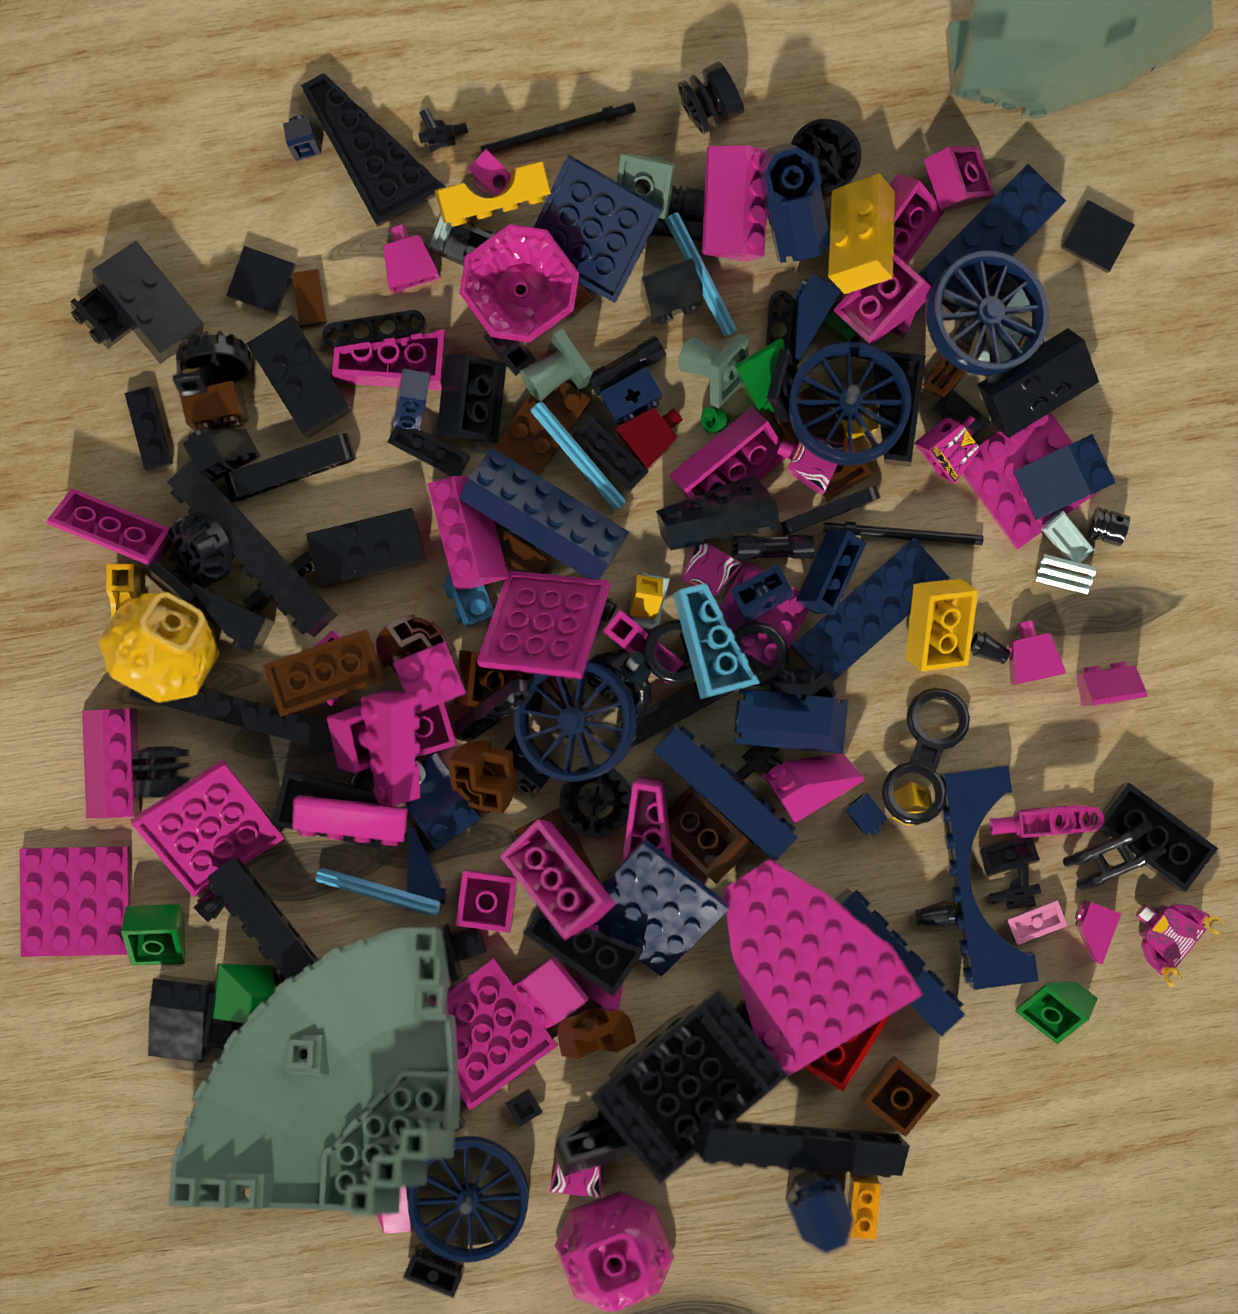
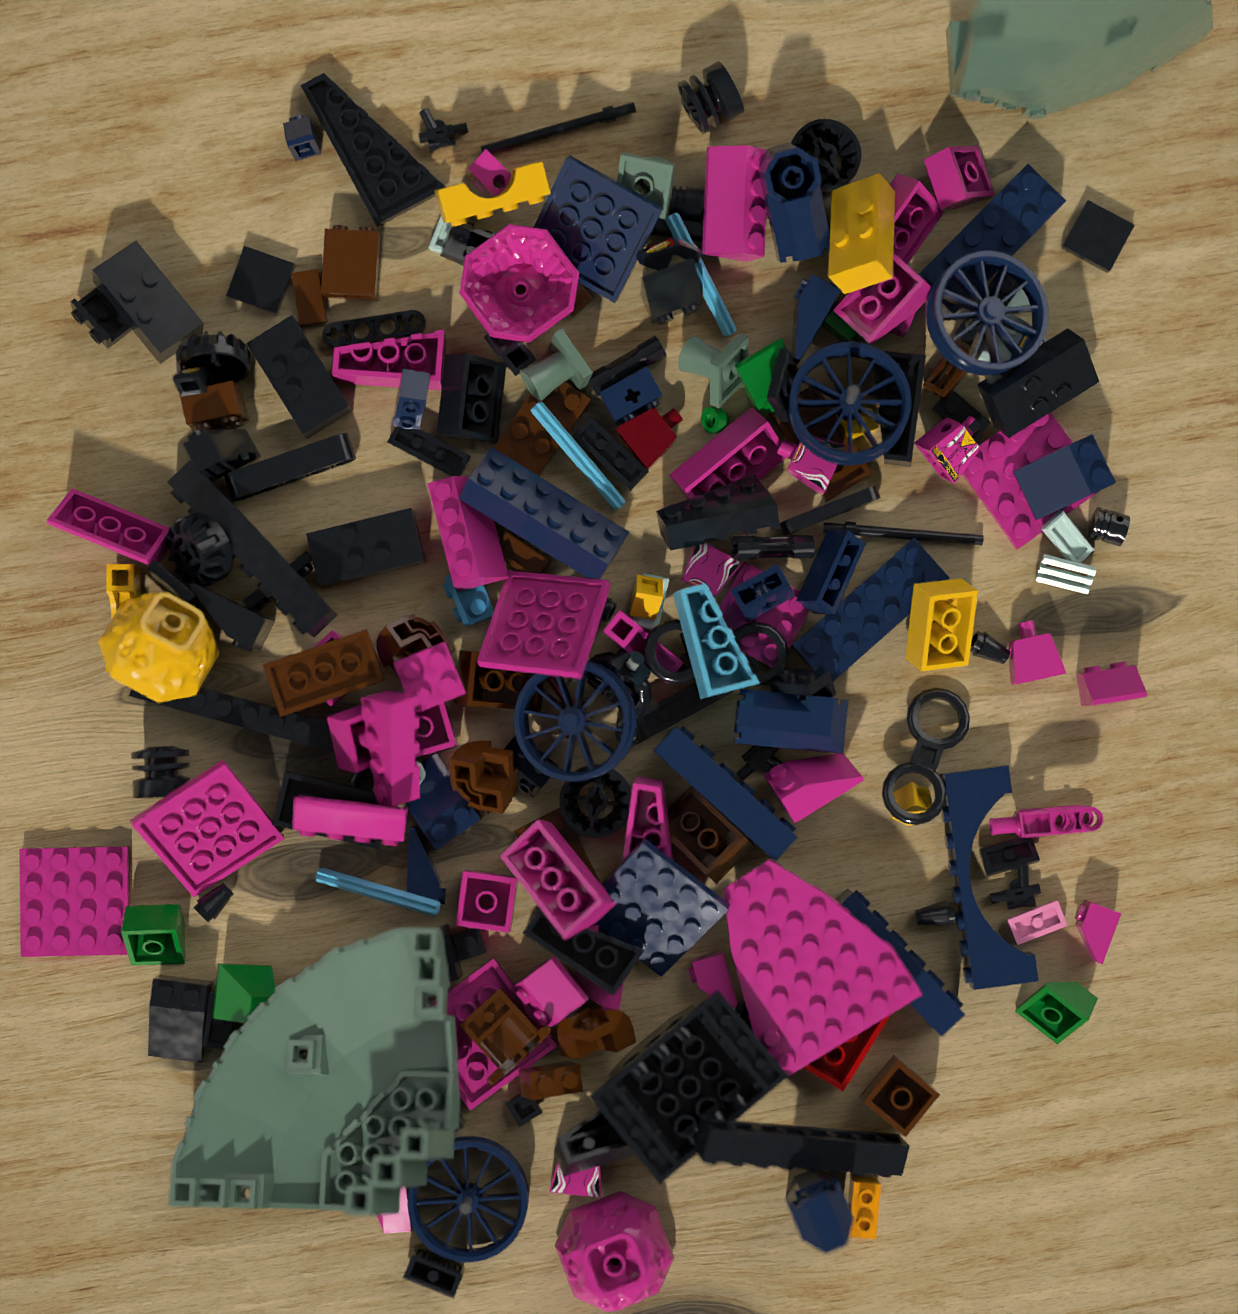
(108, 771): dark pink slope -> none
(148, 428): black plate -> none
(261, 918): black brick -> none
(351, 263): none -> reddish brown brick
(407, 261): dark pink torso -> none
(492, 710): black beam -> none
(503, 1033): none -> reddish brown piece
(550, 1080): none -> reddish brown brick
(660, 254): none -> black slope
(712, 974): none -> dark pink slope
(773, 309): black beam -> none
(866, 814): dark blue brick -> none
(1119, 842): black piece -> none
(1171, 935): dark pink torso -> none
(1185, 848): black brick -> none

